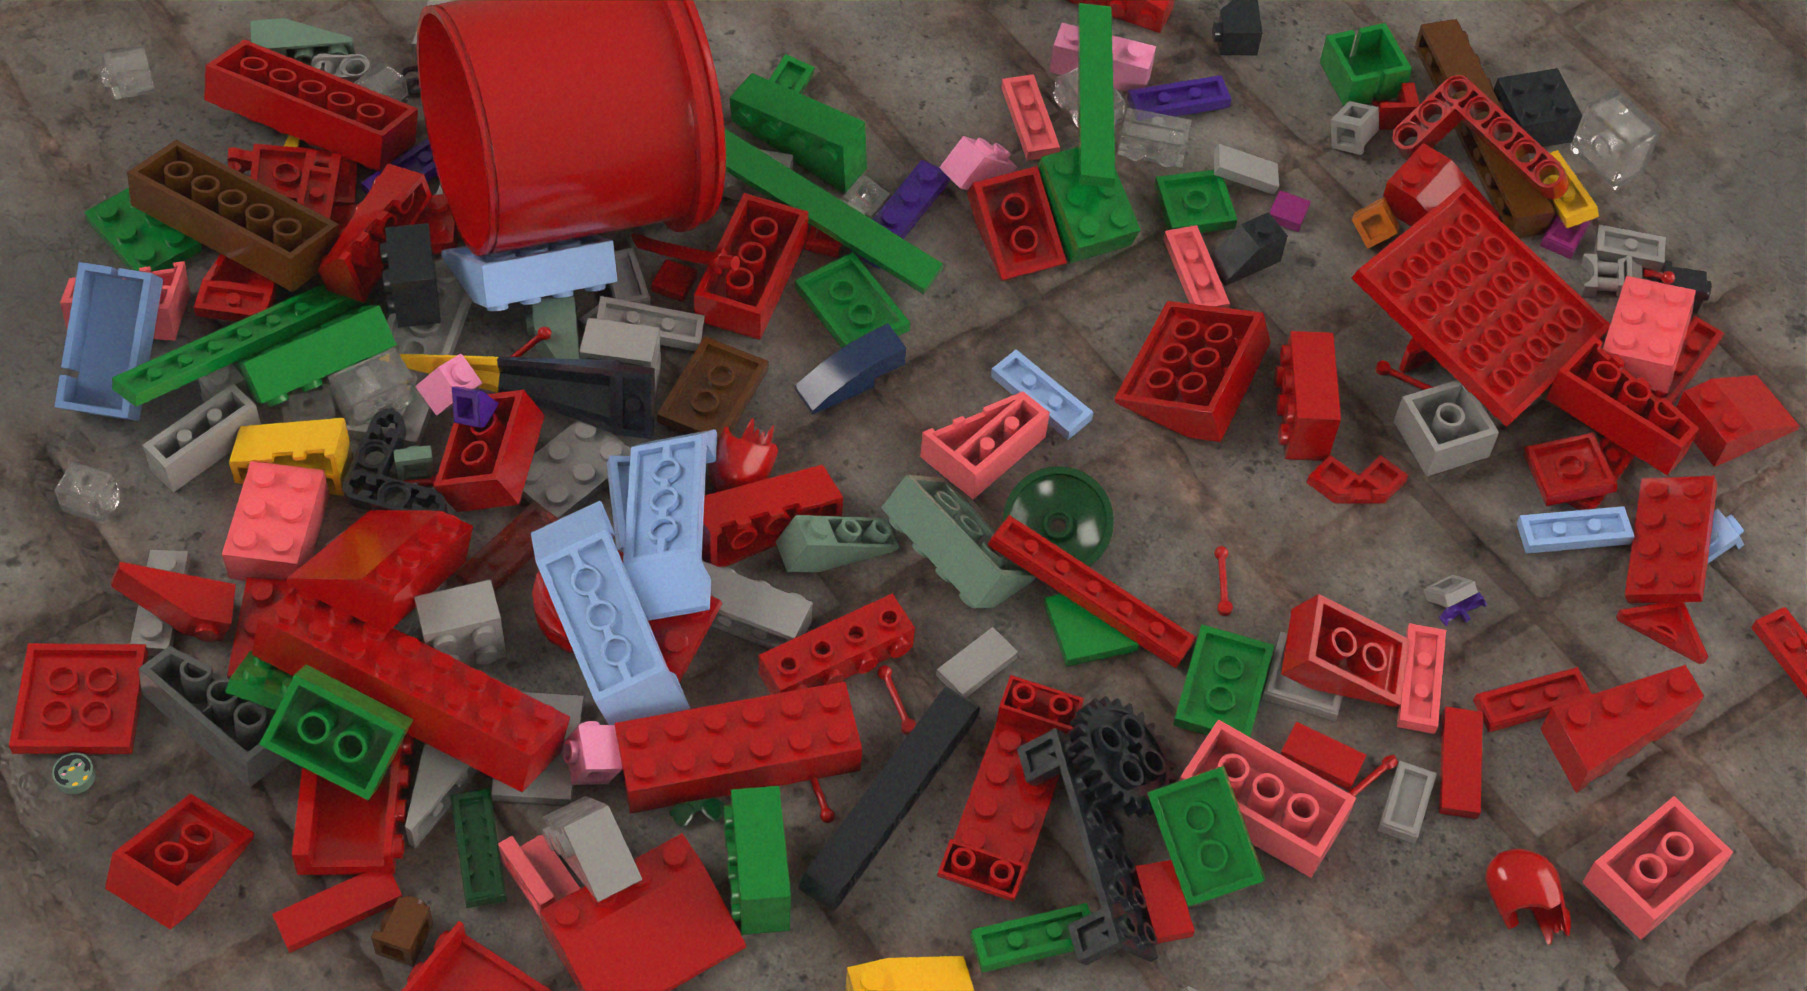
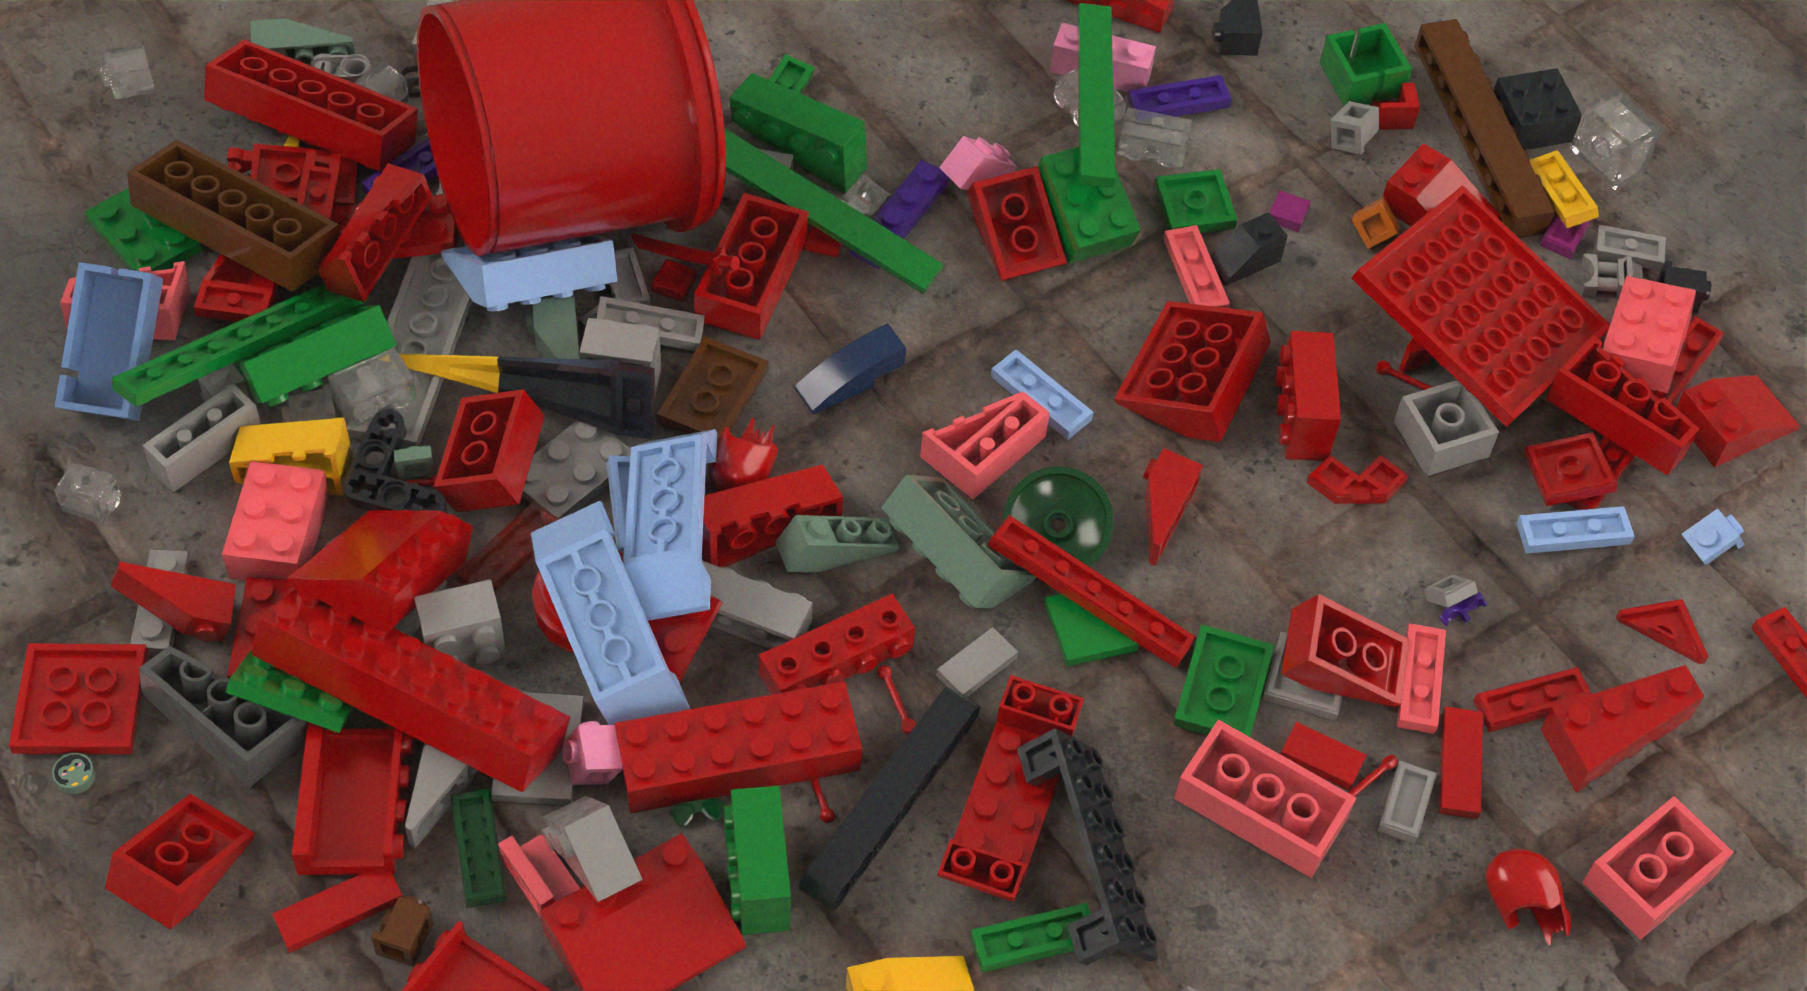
(336, 732): green brick -> none
(410, 275): black brick -> none
(438, 385): bright pink brick -> none
(472, 406): dark purple slope -> none
(544, 333): red hinge -> none
(849, 300): green plate -> none
(1030, 116): coral plate -> none
(1120, 755): black gear -> none
(1165, 901): red tile -> none
(1167, 495): none -> red slope
(1206, 836): green plate -> none
(1224, 607): red hinge -> none
(1246, 169): light grey tile -> none
(1487, 129): red beam -> none
(1667, 277): red hinge -> none
(1671, 540): red plate -> none

